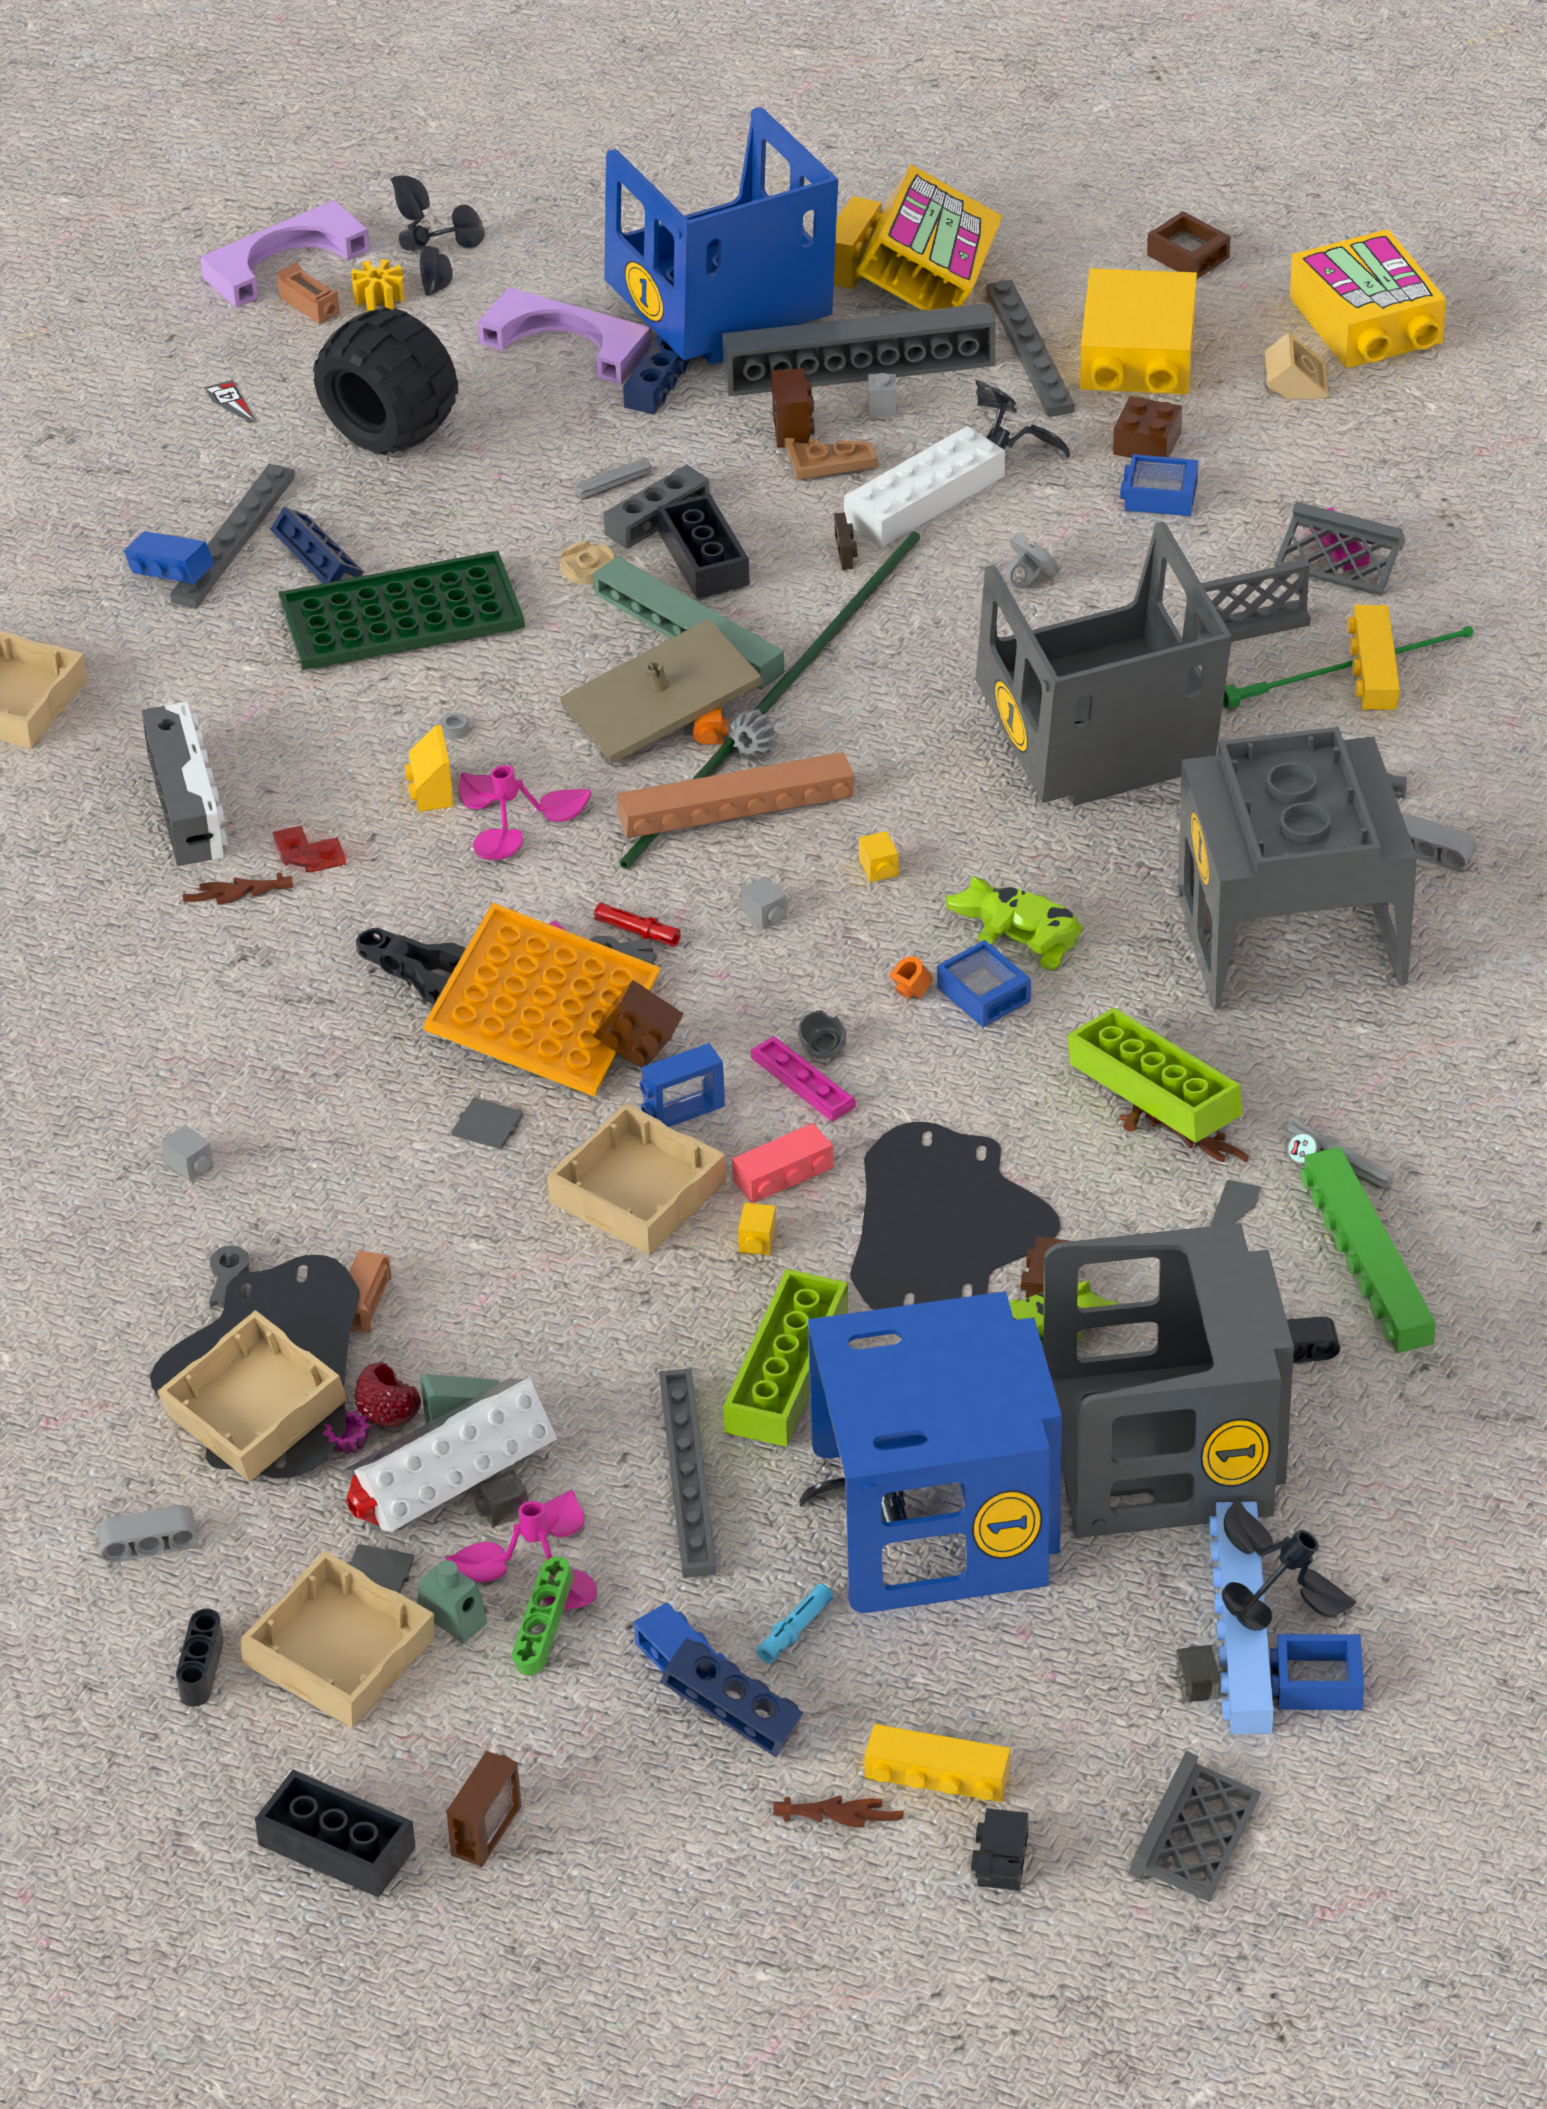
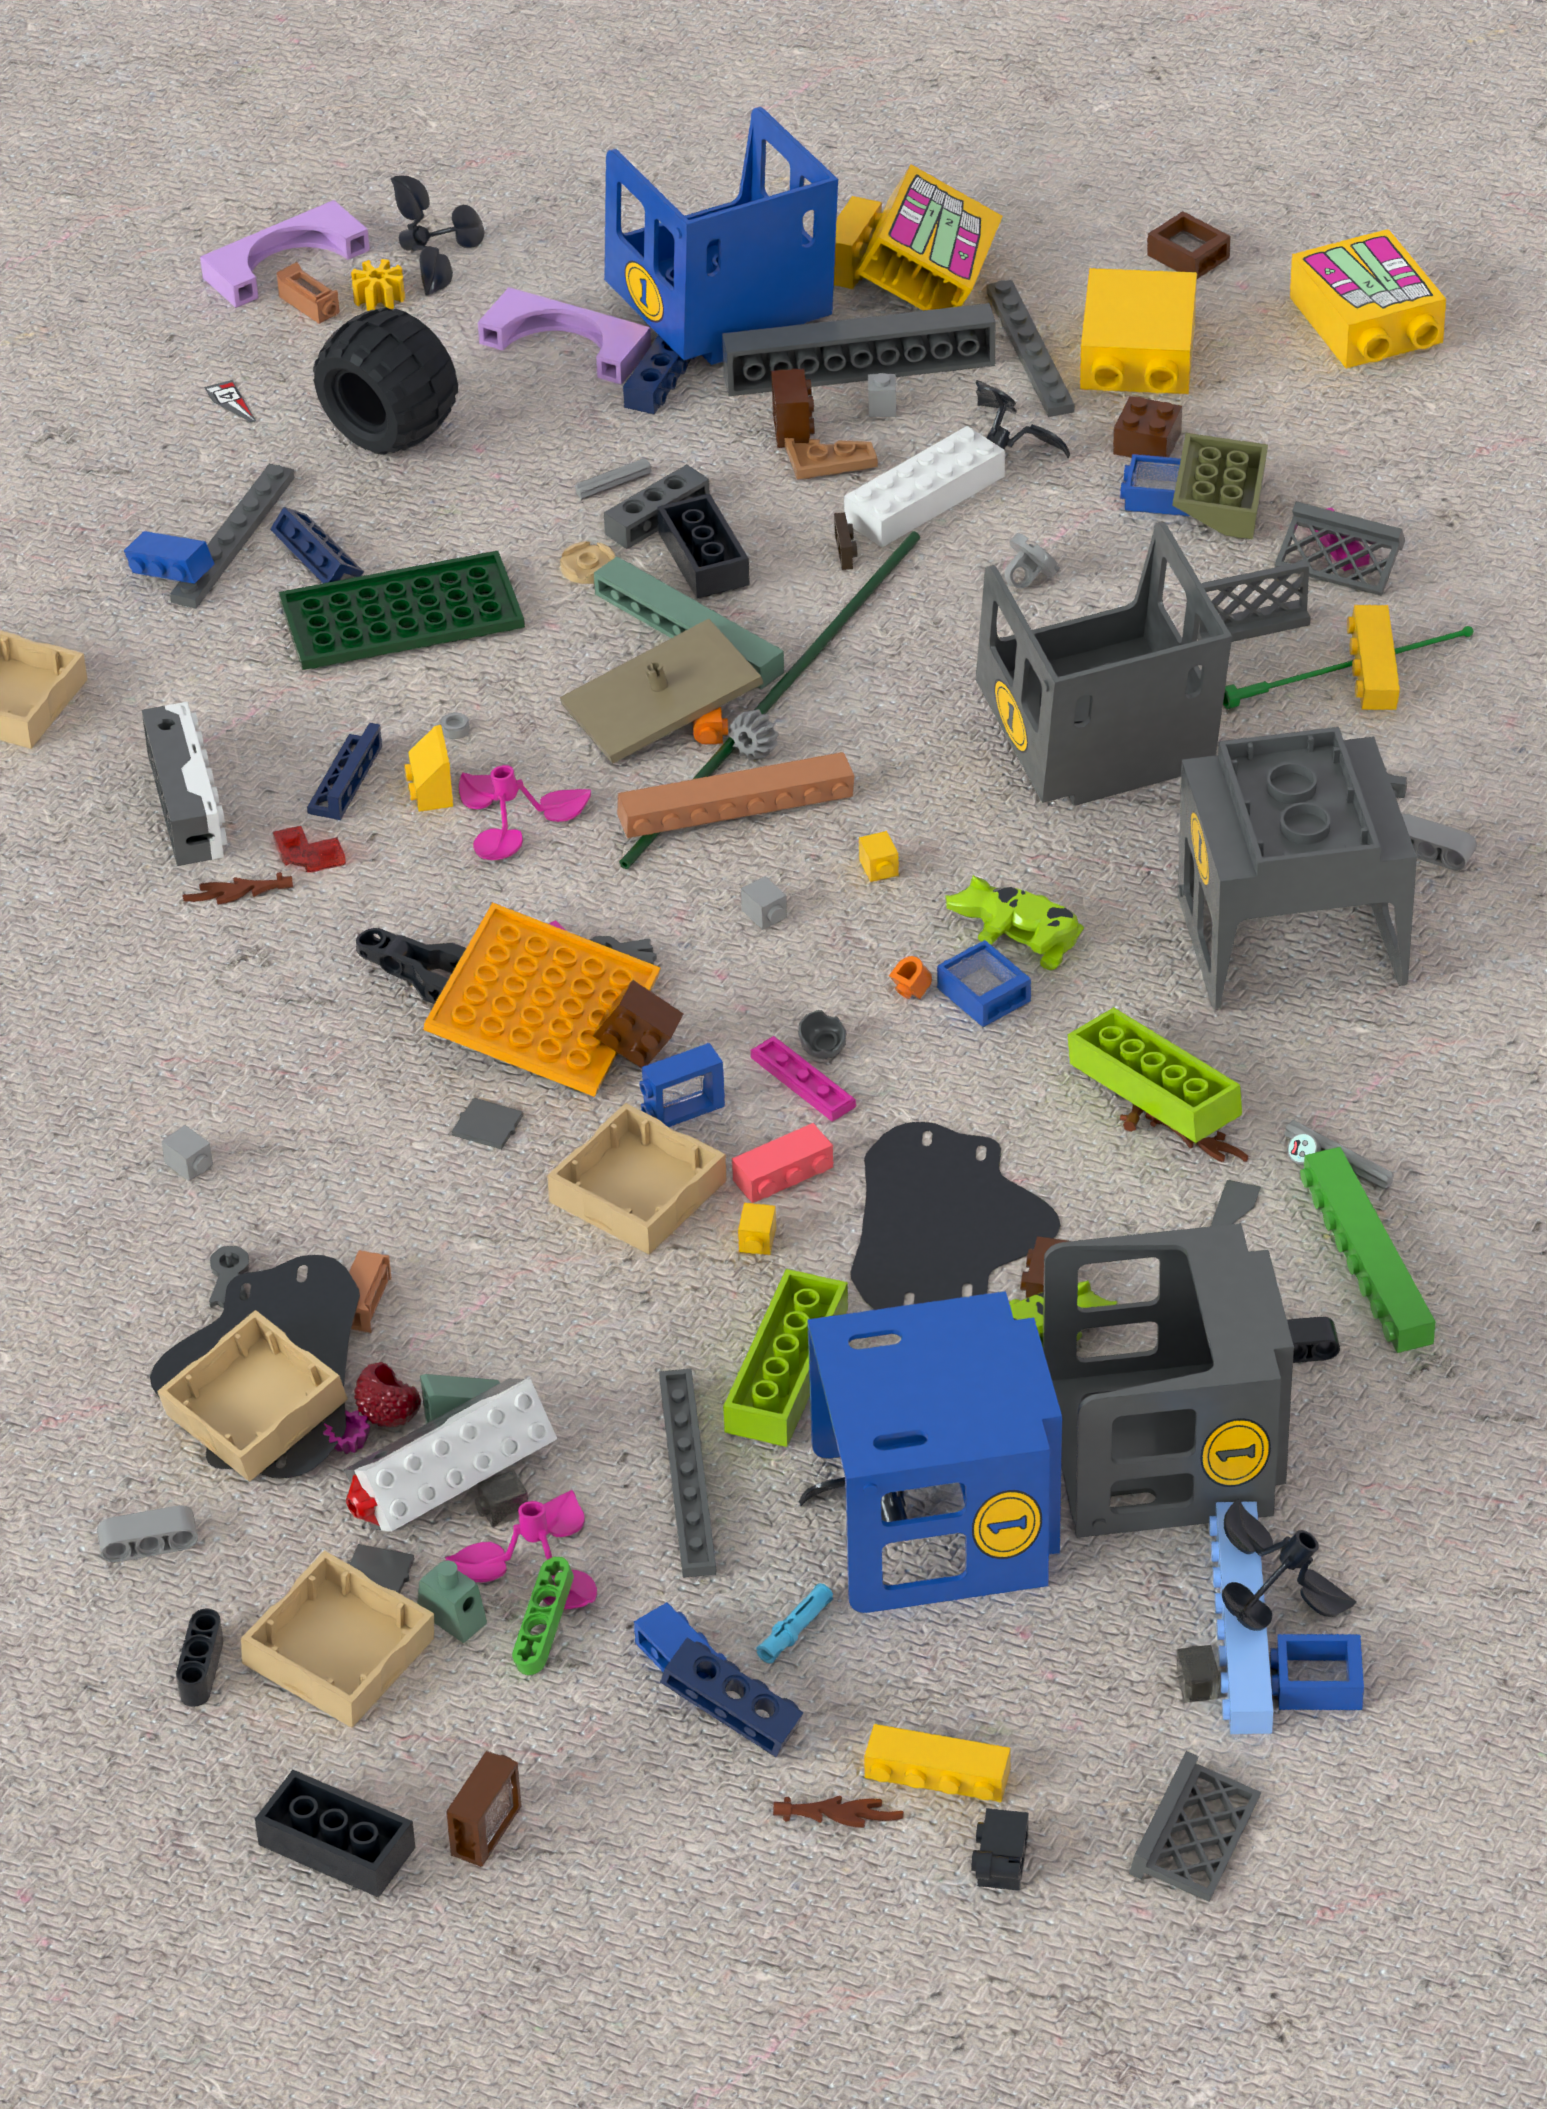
(348, 779): none -> dark blue fence
(646, 927): red pin -> none
(1221, 483): none -> olive slope
(1295, 370): tan slope -> none

